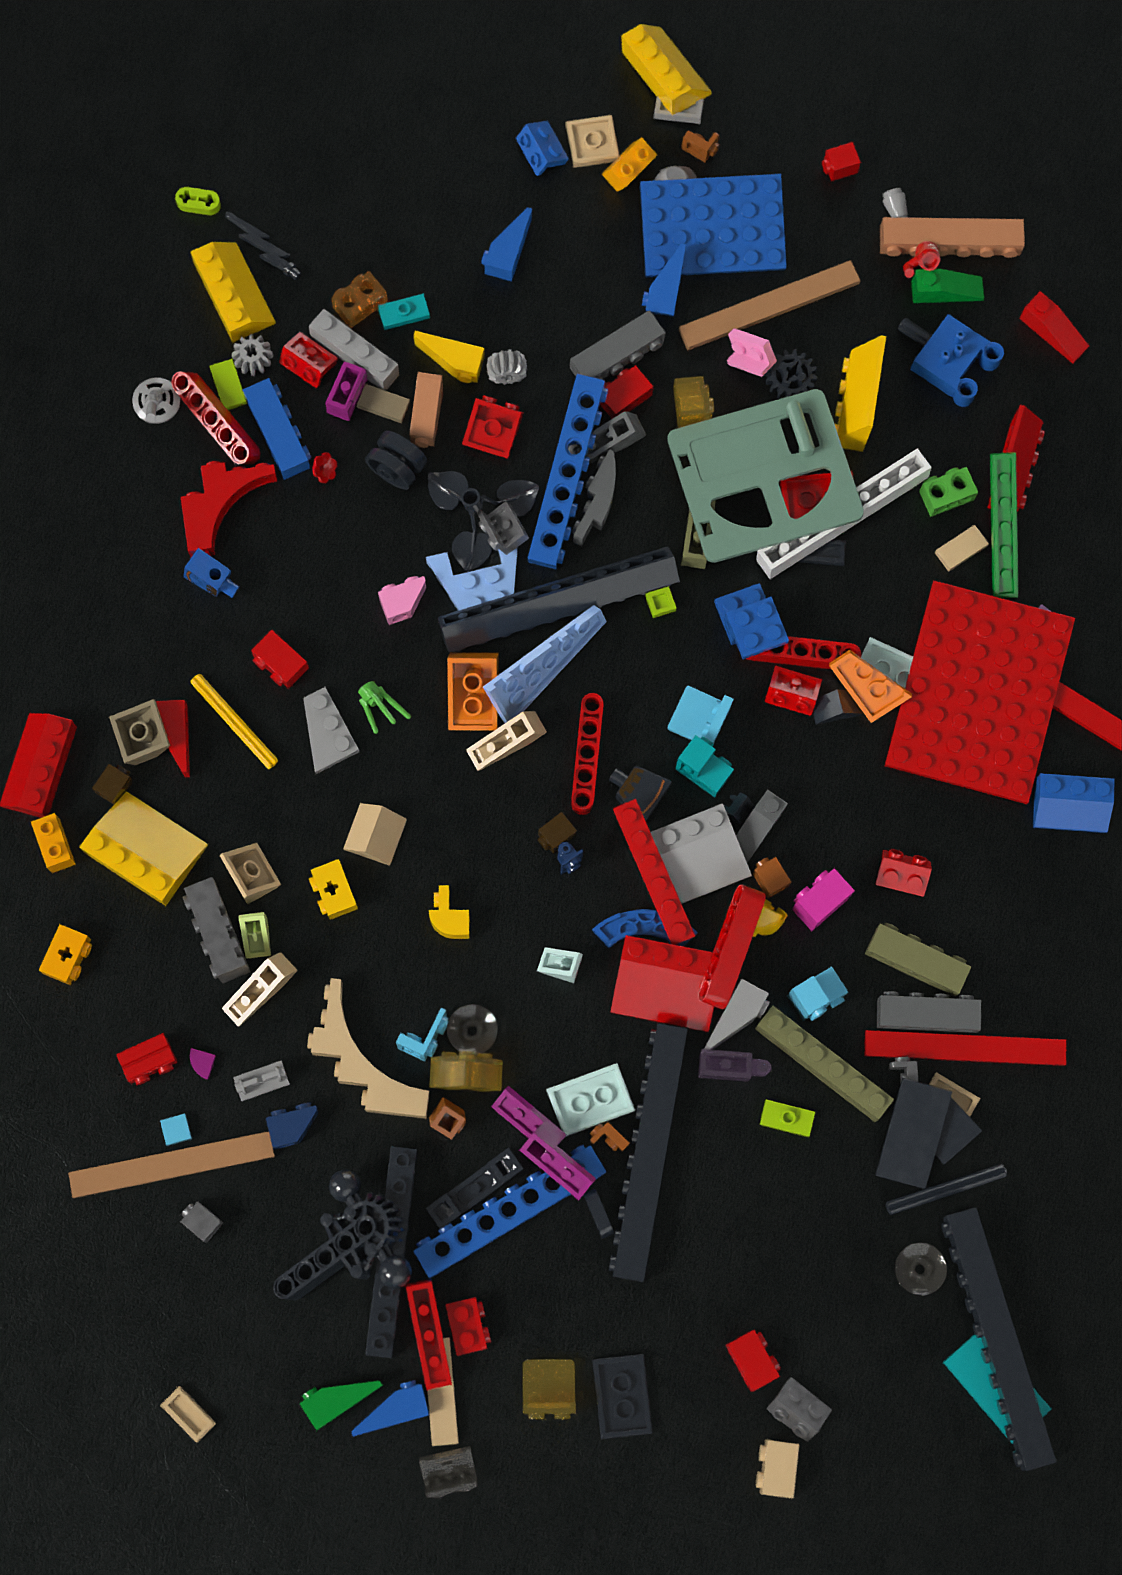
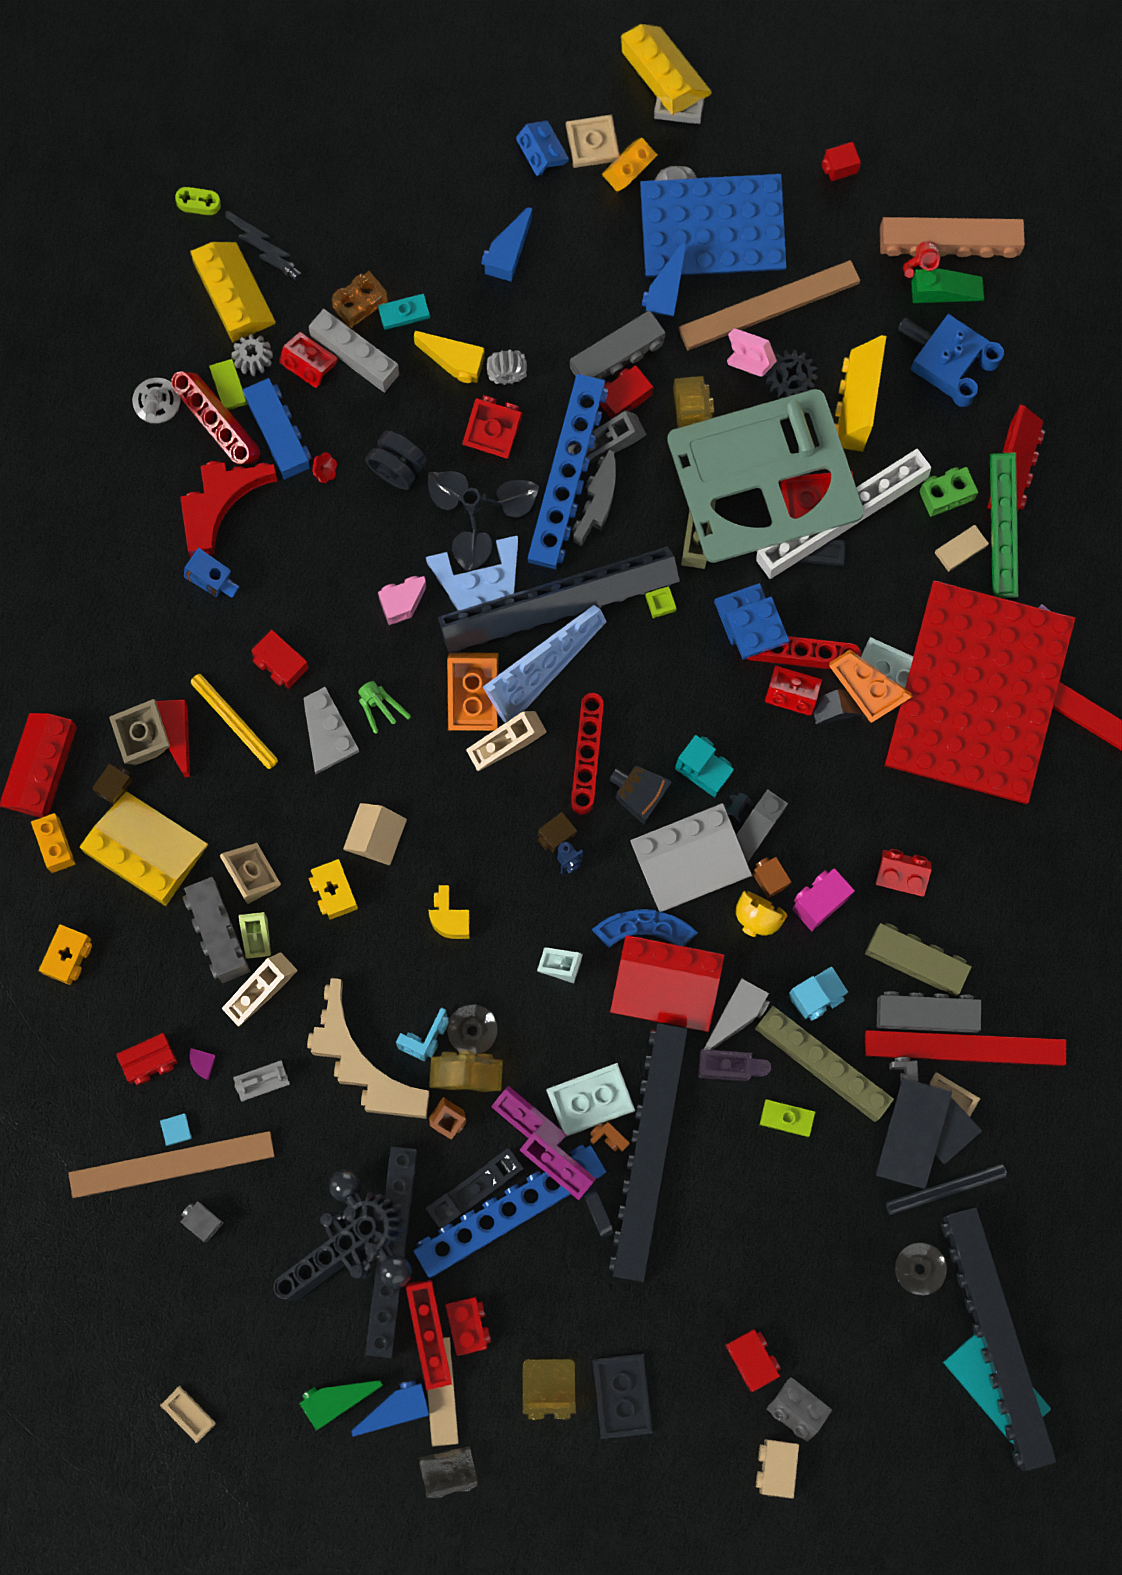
(290, 1127): dark blue slope -> none
(346, 391): magenta brick -> none
(383, 403): dark tan tile -> none
(426, 409): nougat slope -> none
(503, 528): flat silver bracket -> none
(653, 872): red plate -> none
(699, 147): dark orange bracket -> none
(699, 715): medium azure bracket -> none
(731, 947): red beam -> none
(895, 203): light grey cone -> none
(1054, 327): red slope -> none
(1073, 802): blue slope -> none

